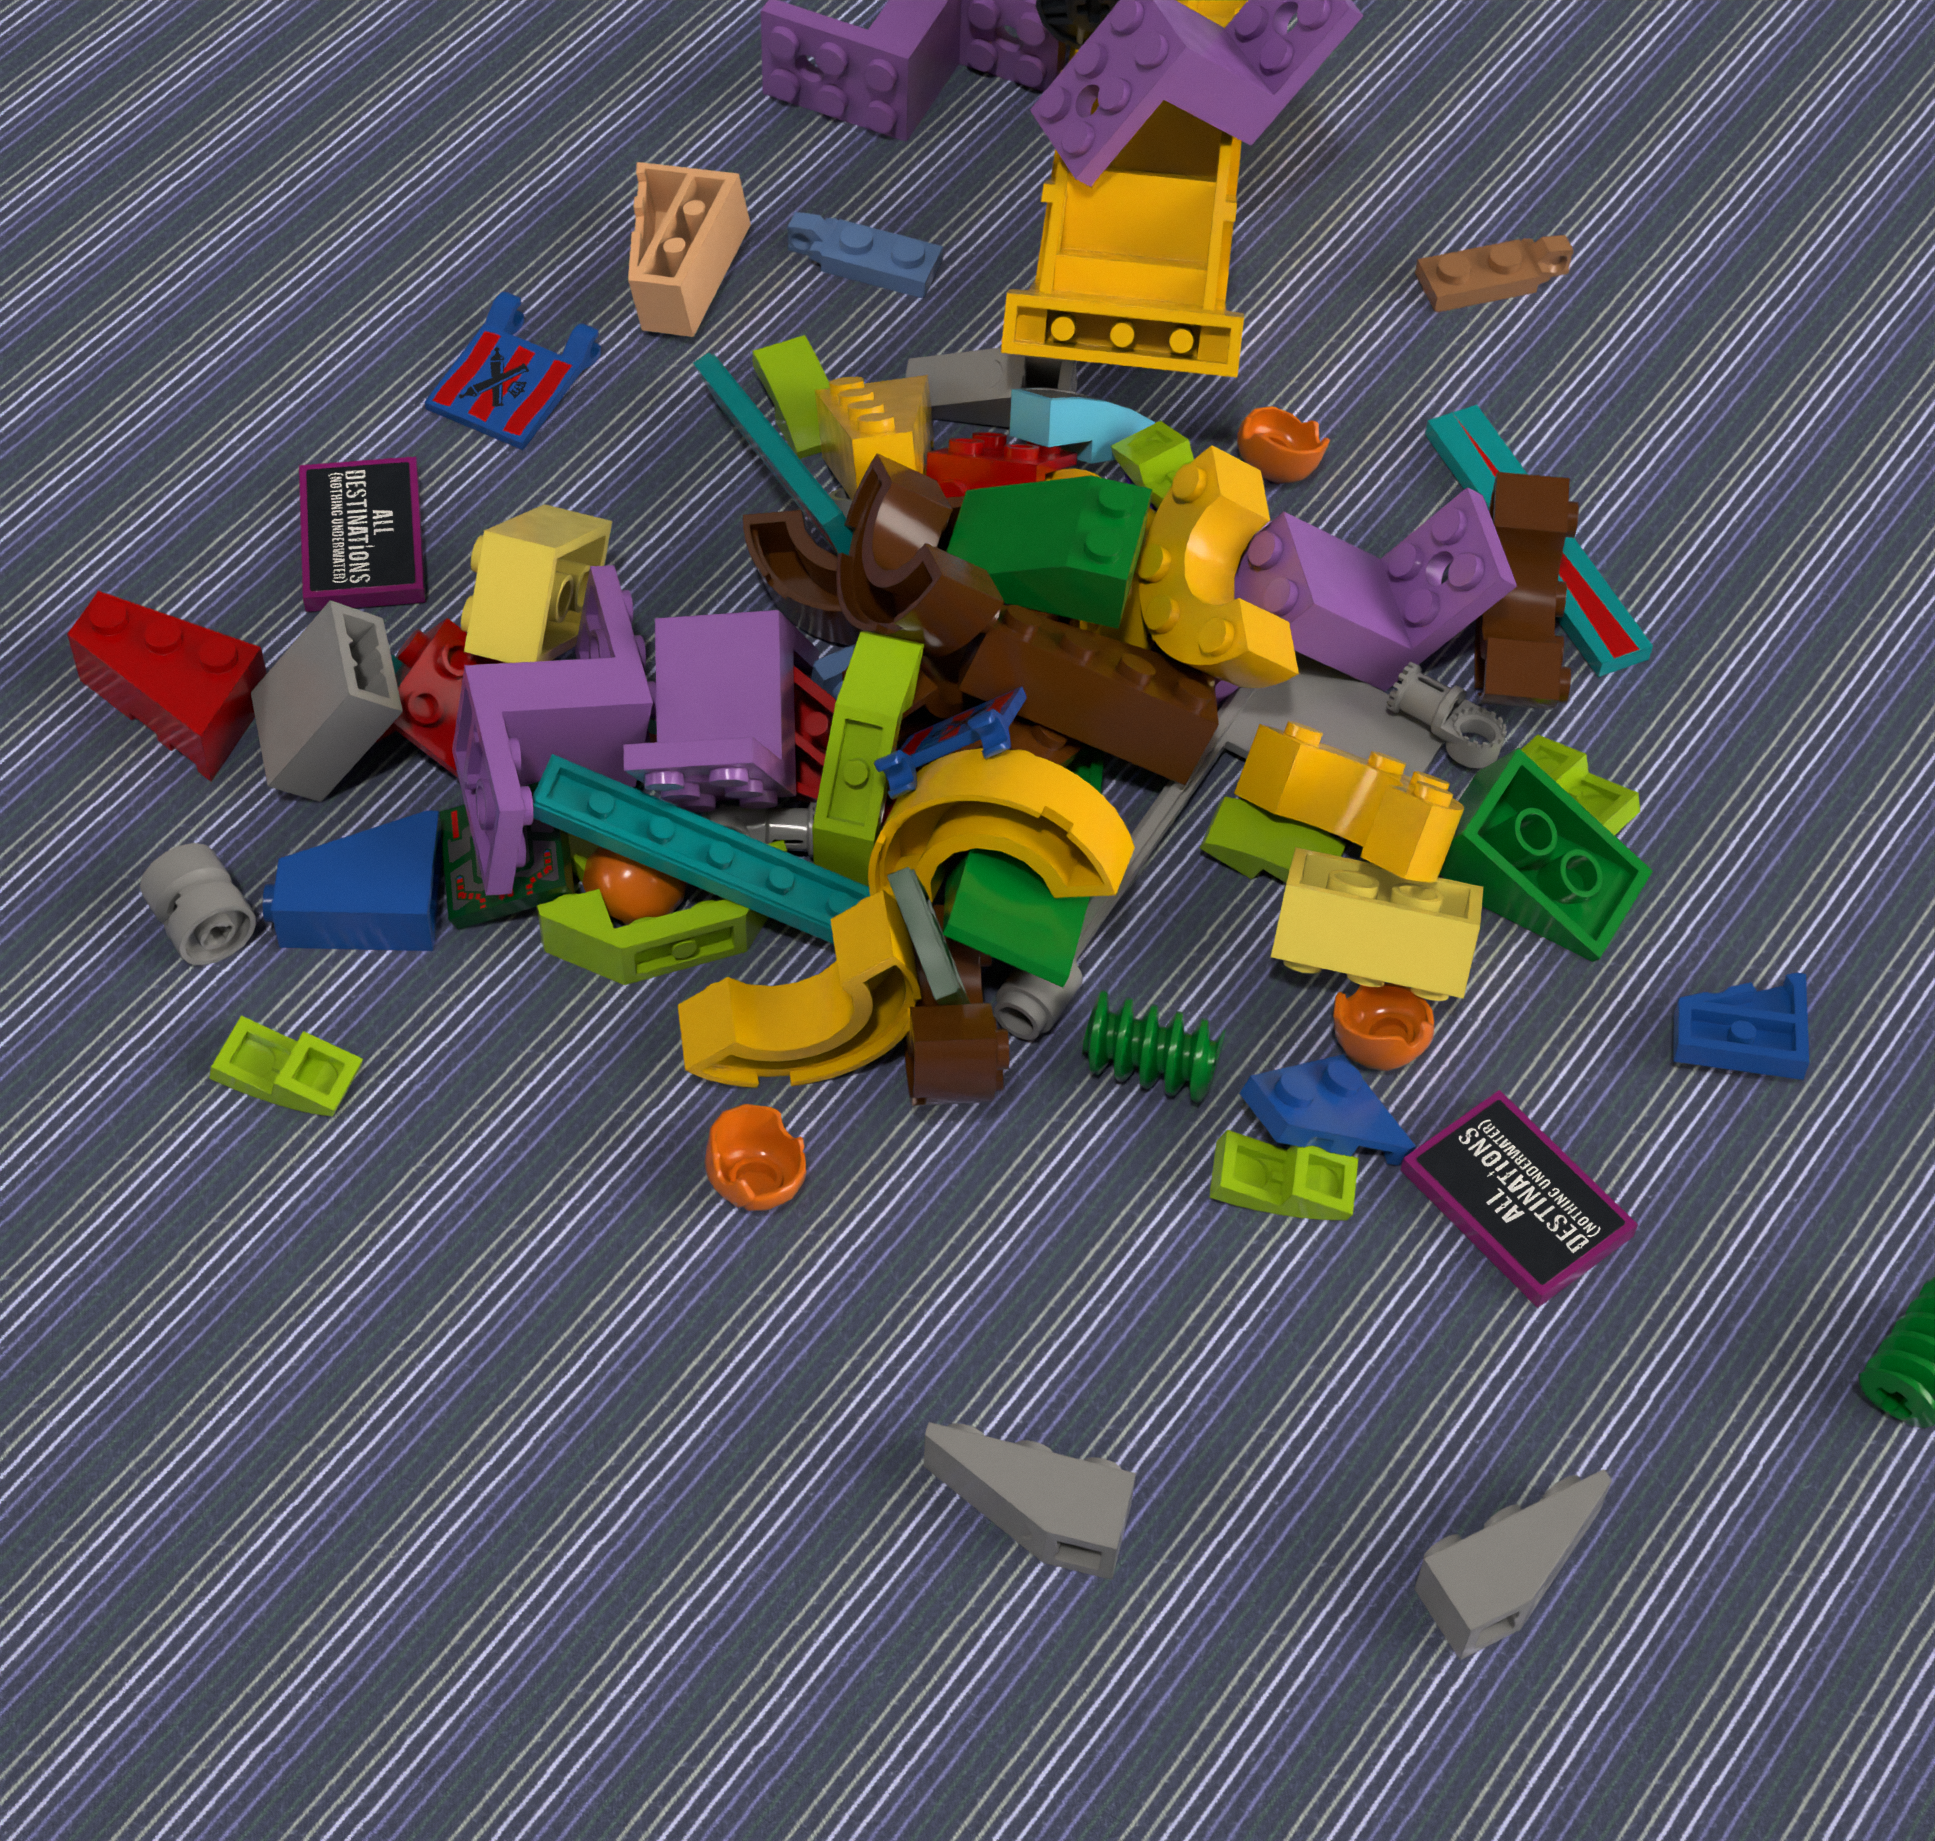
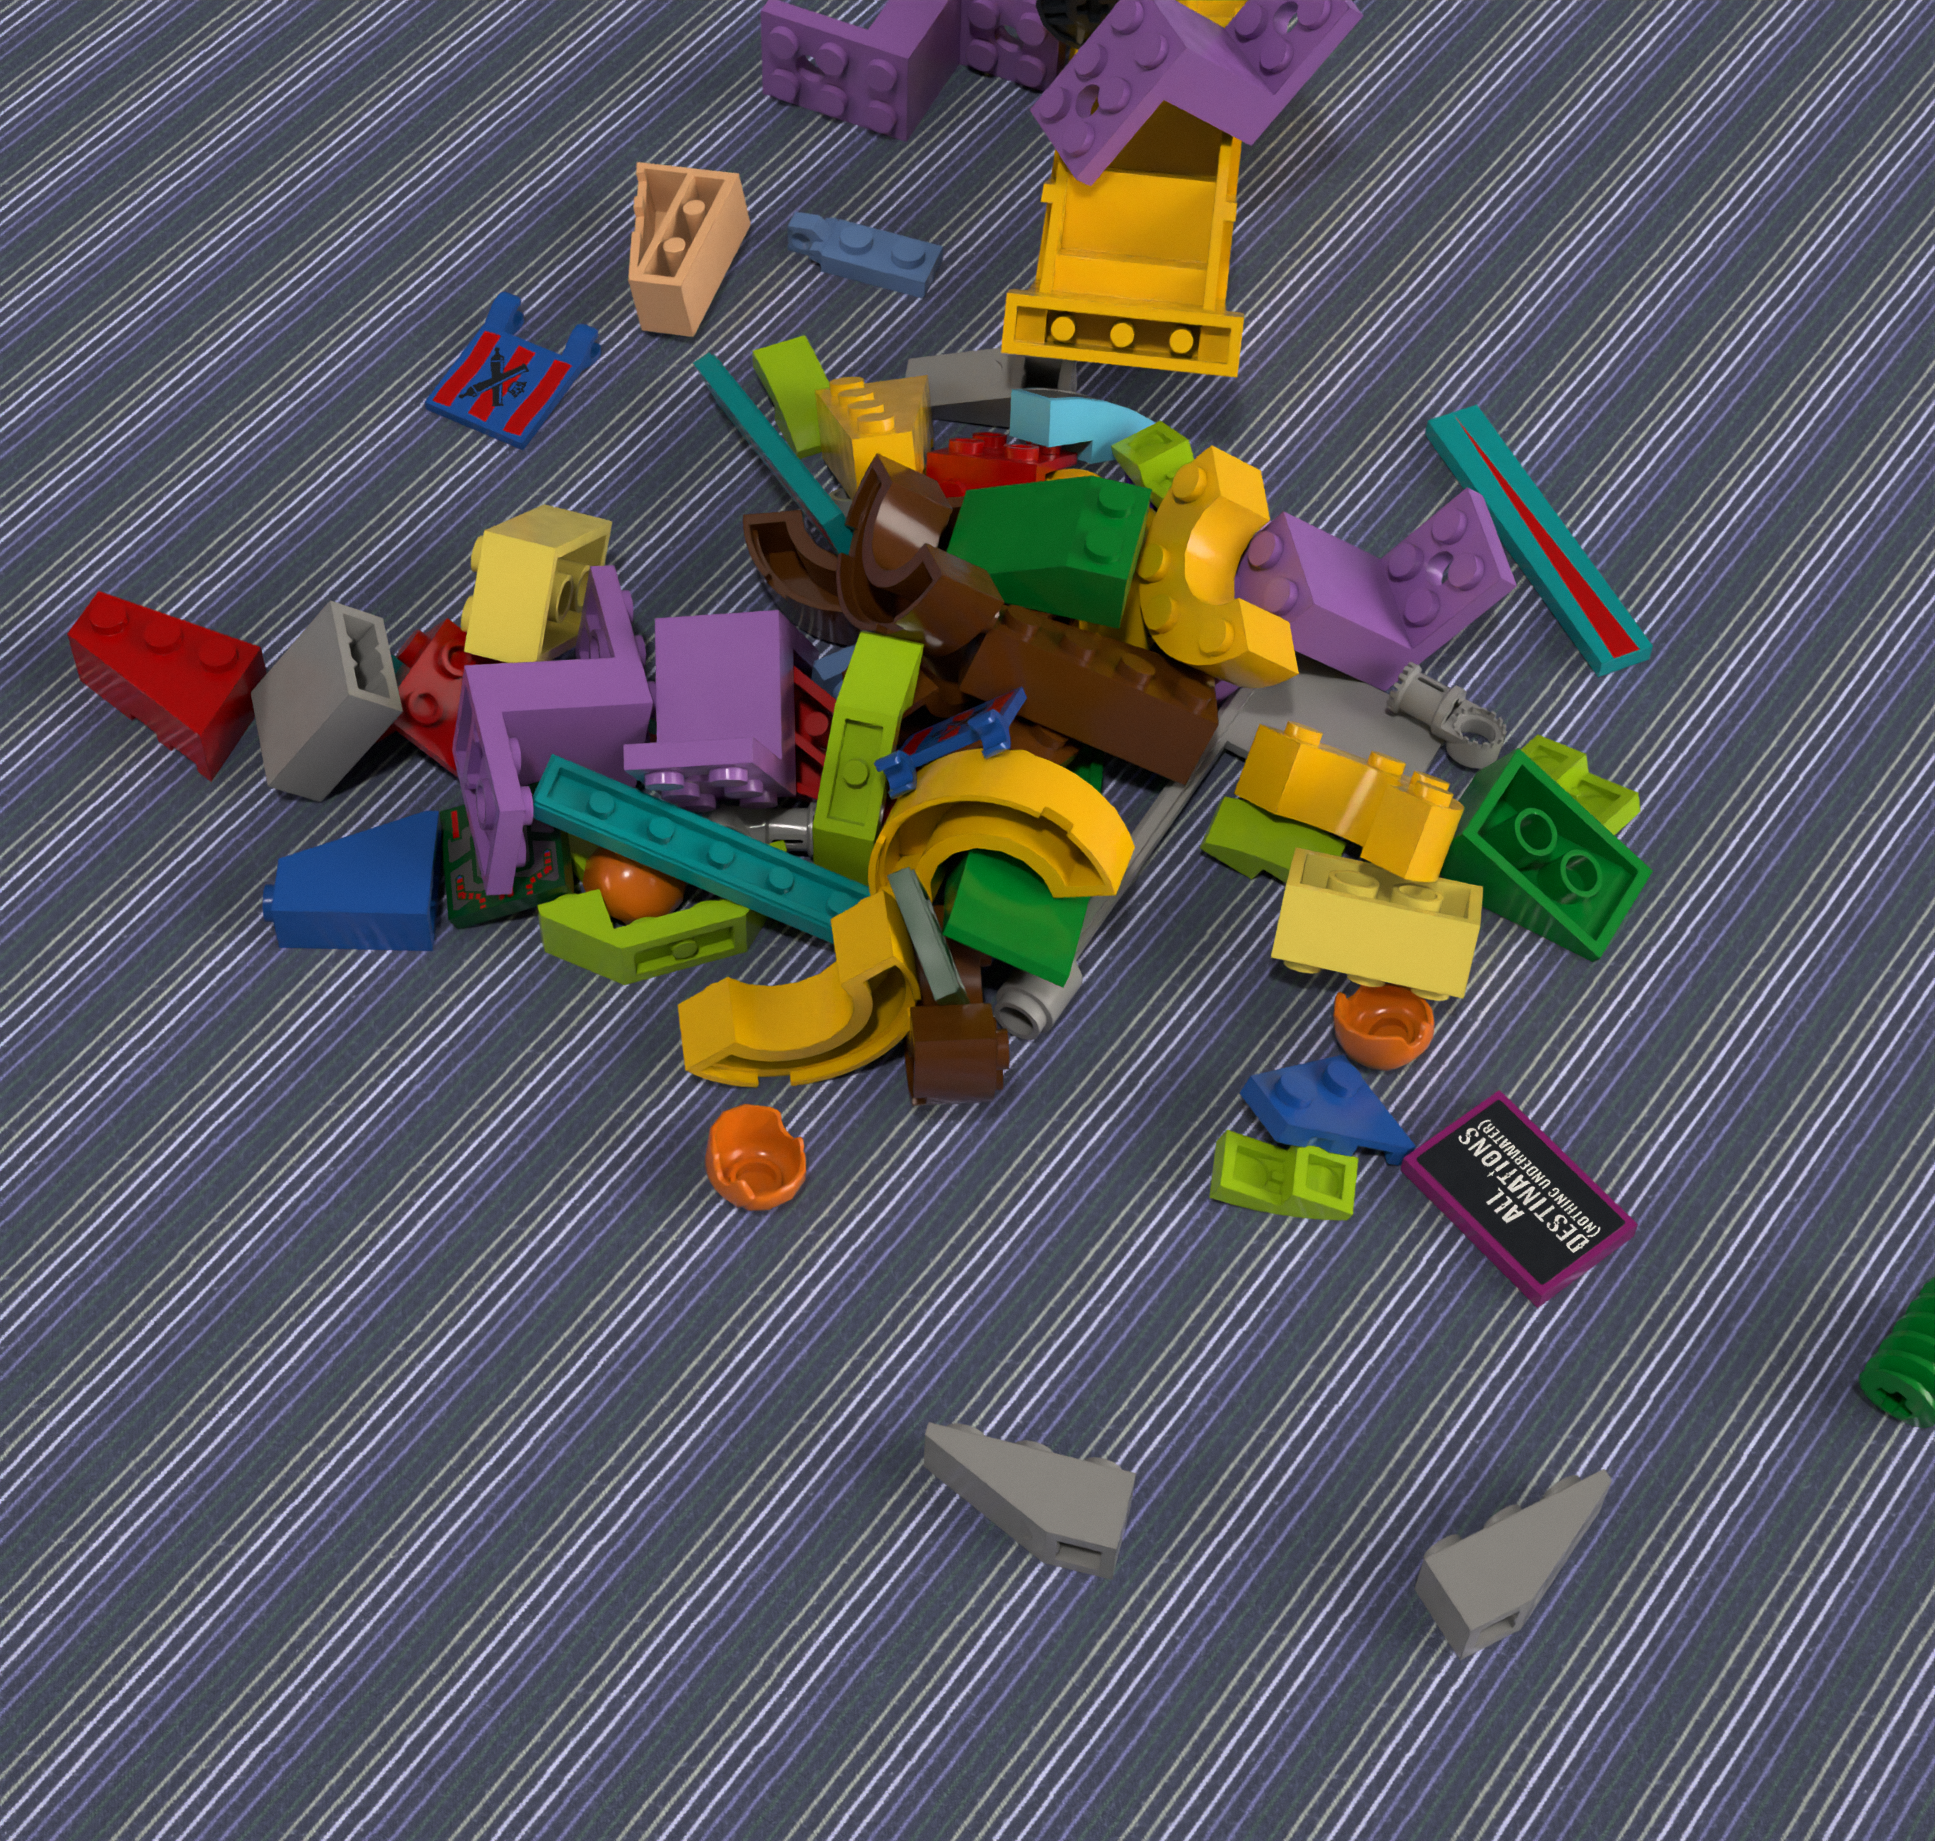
(197, 904): light grey wheel -> none
(285, 1072): lime slope -> none
(361, 533): black tile -> none
(1151, 1047): green piece -> none
(1280, 444): orange hair -> none
(1492, 271): medium nougat hinge -> none
(1515, 638): reddish brown brick -> none
(1746, 1029): blue wing -> none

